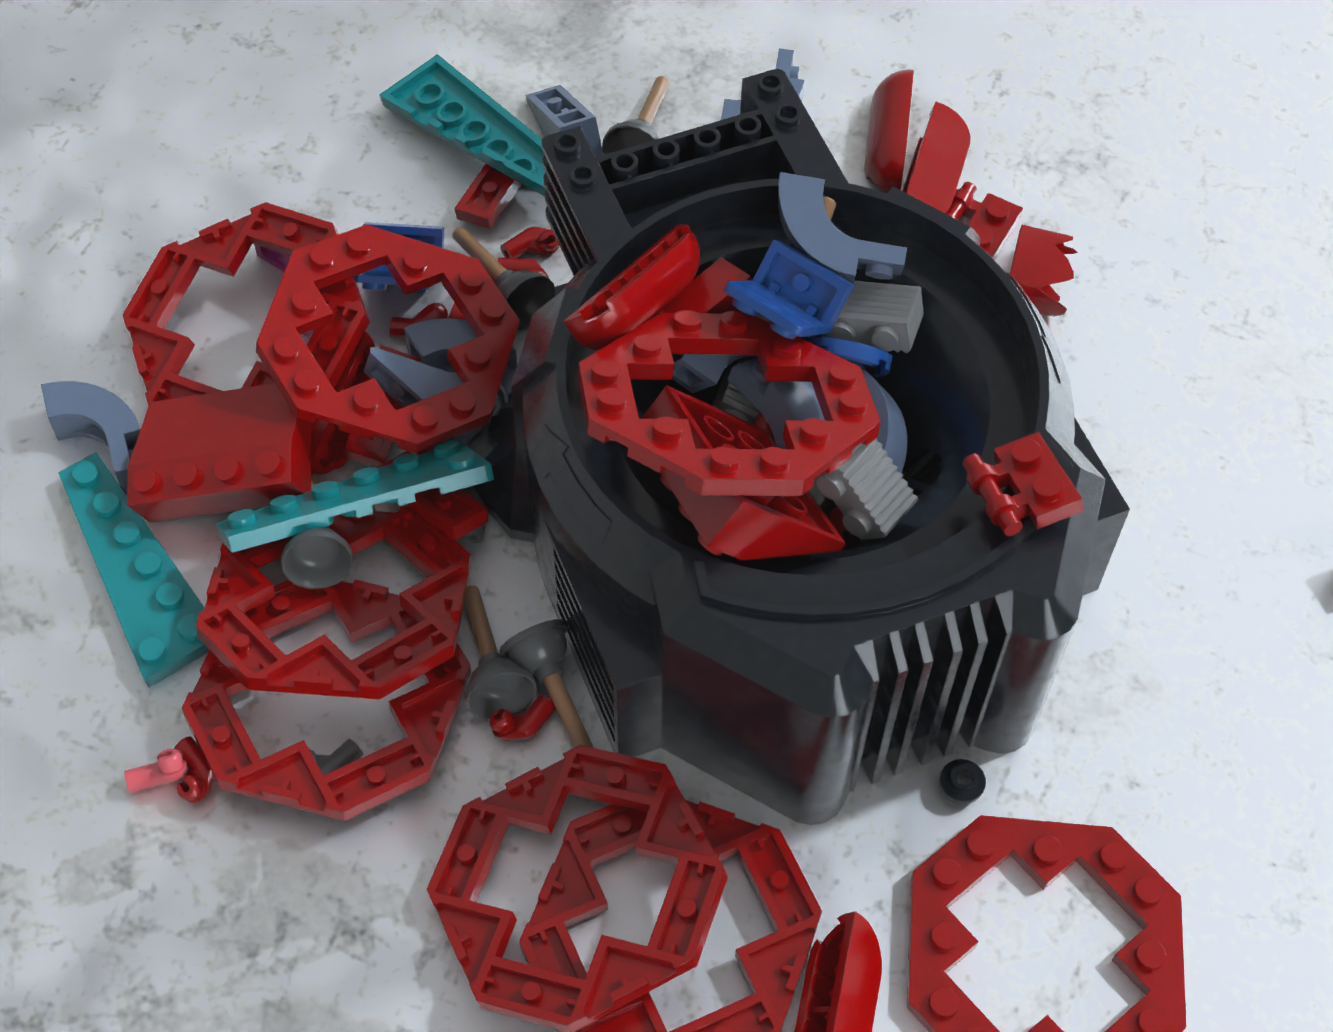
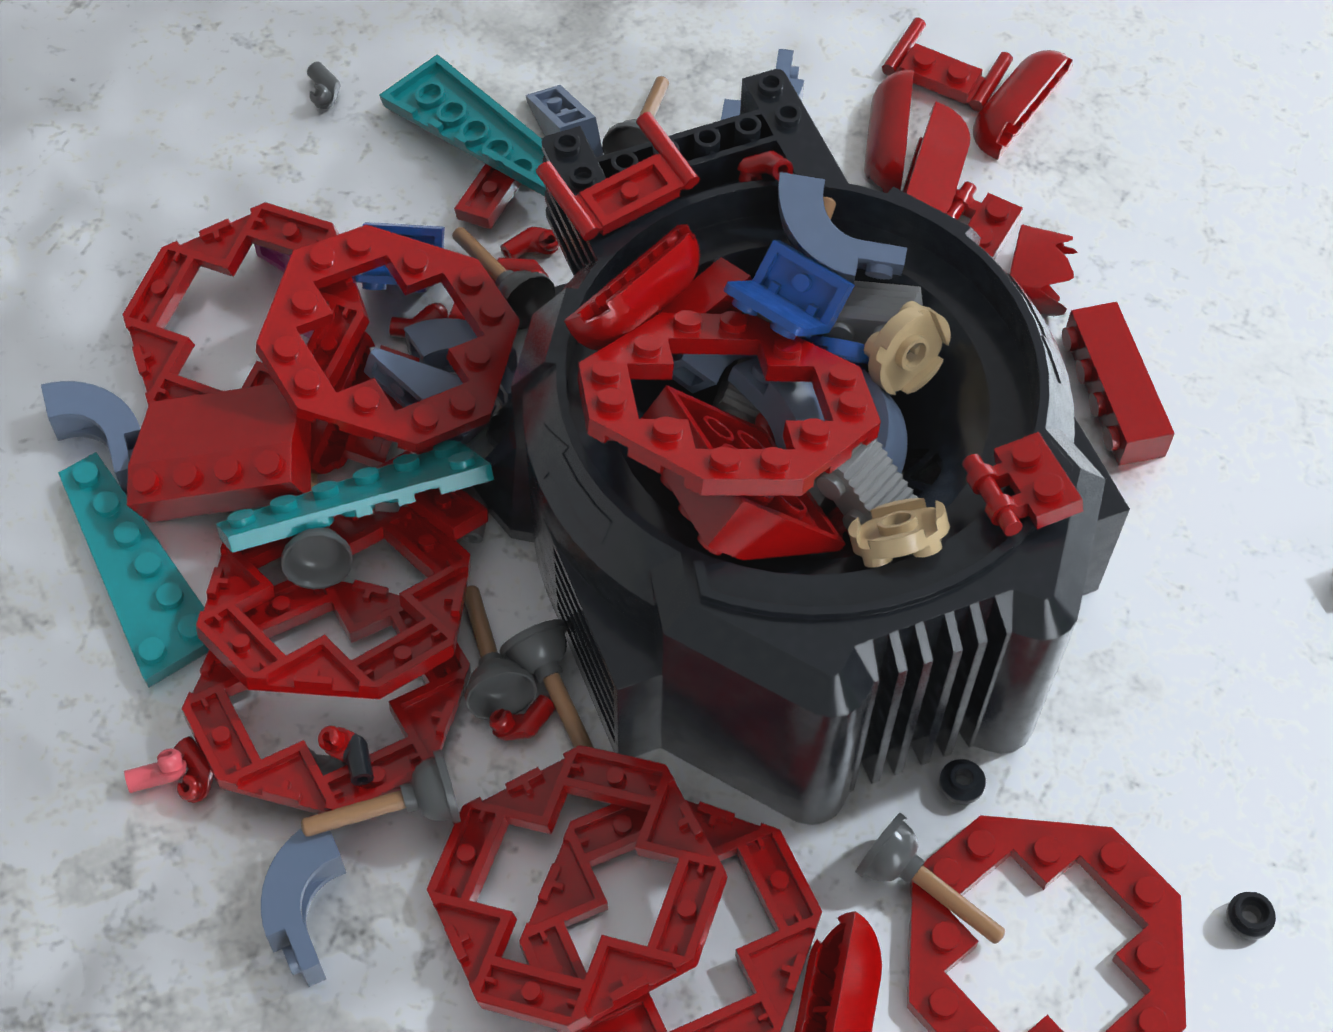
(288, 889): none -> sand blue arch
(326, 86): none -> dark grey arm
(349, 749): none -> arm
(428, 792): none -> piece
(627, 192): none -> red plate
(769, 162): none -> red arm
(896, 857): none -> piece
(899, 530): none -> tan plate
(911, 329): none -> tan plate
(944, 73): none -> red plate
(1019, 100): none -> red brick
(1117, 384): none -> red brick
(1259, 906): none -> black plate

